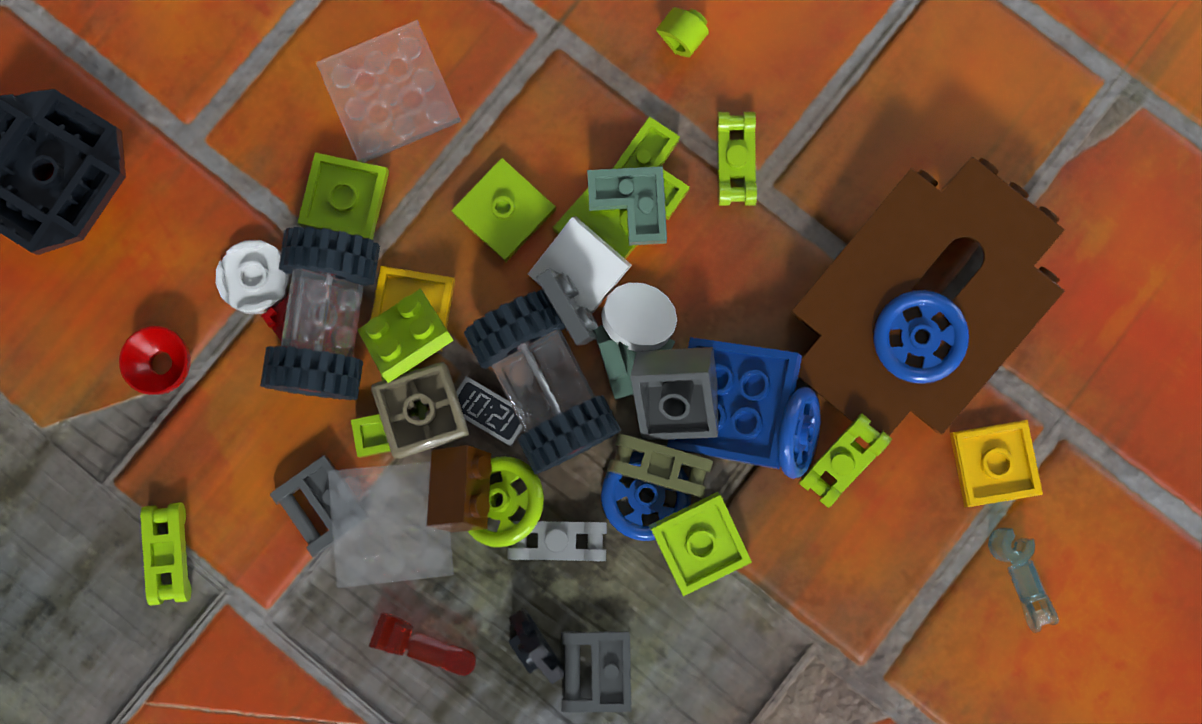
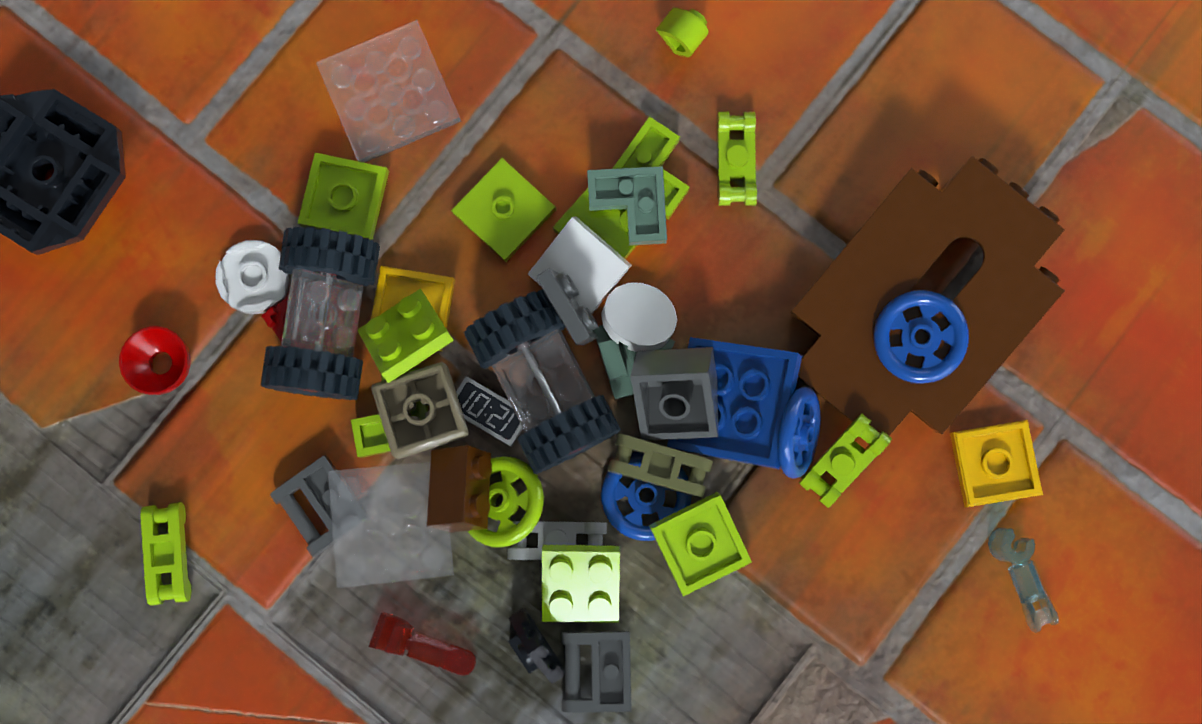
(580, 583): none -> plate

